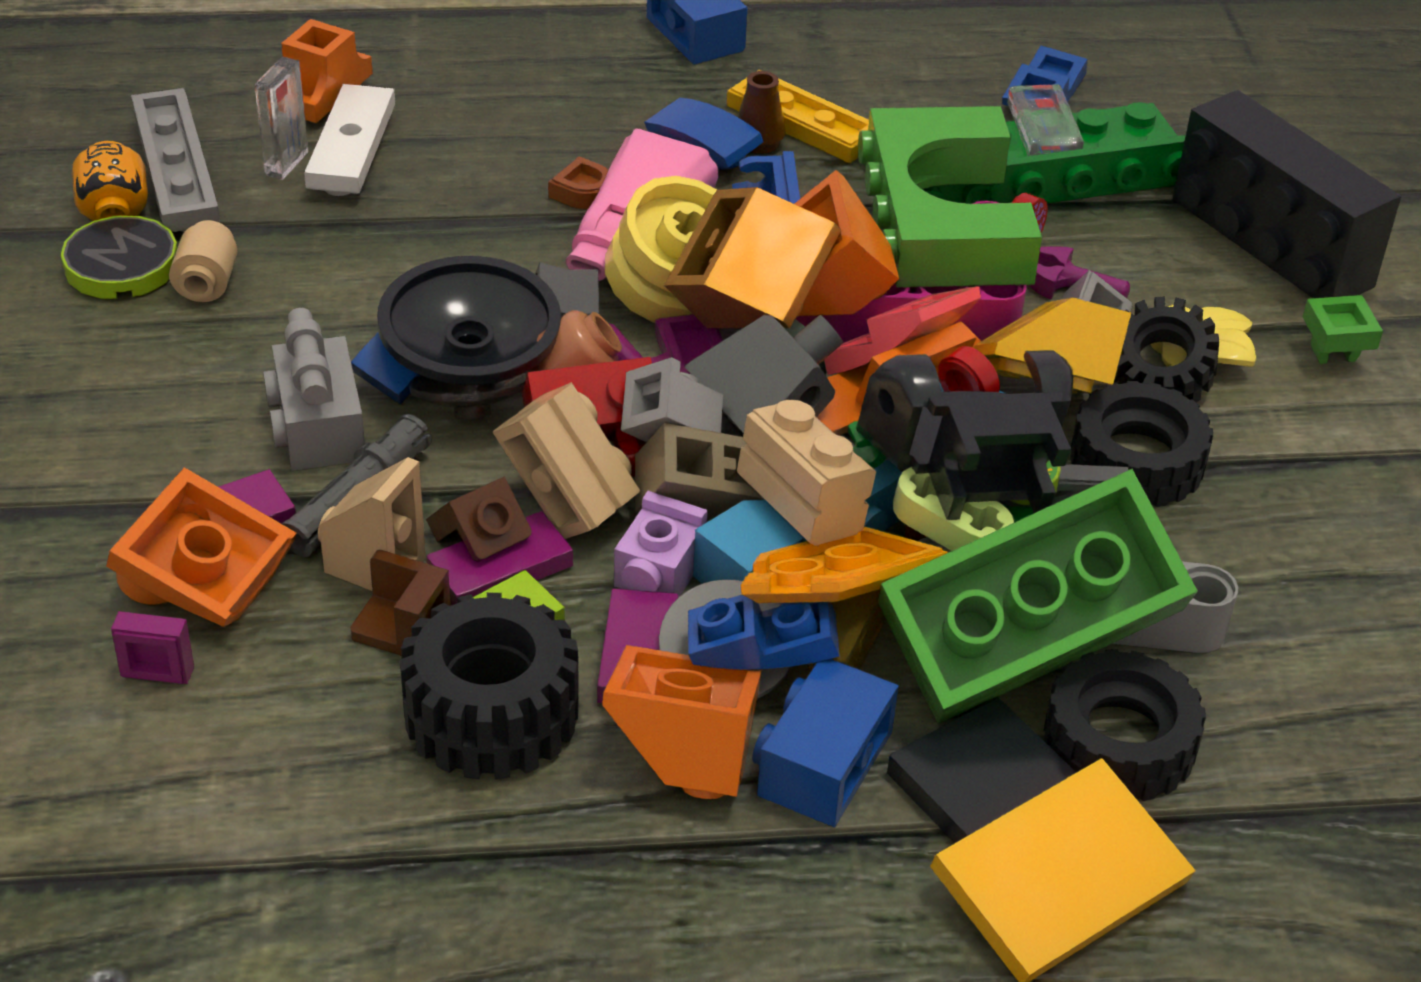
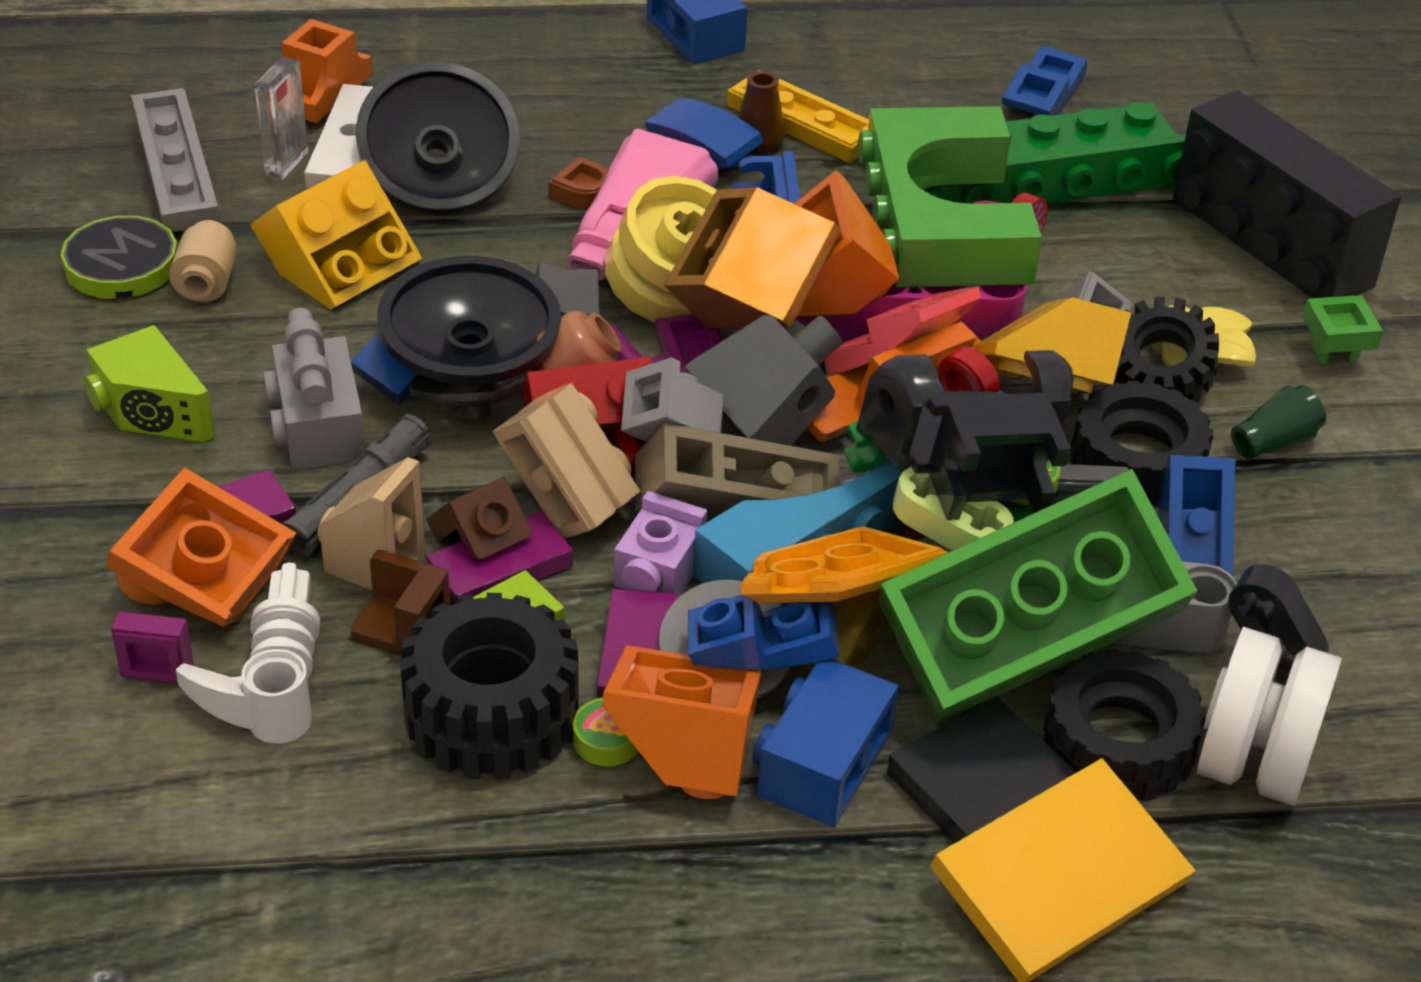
(109, 181): light orange head -> none
(148, 387): none -> lime slope
(273, 685): none -> white piece
(337, 237): none -> yellow slope
(443, 110): none -> black dish
(599, 737): none -> tile
(806, 471): tan brick -> none
(1044, 119): clear tile -> none
(1058, 271): magenta bar -> none
(1199, 509): none -> blue slope
(1263, 714): none -> white wheel
(1282, 421): none -> dark green cone
(1288, 618): none -> black beam

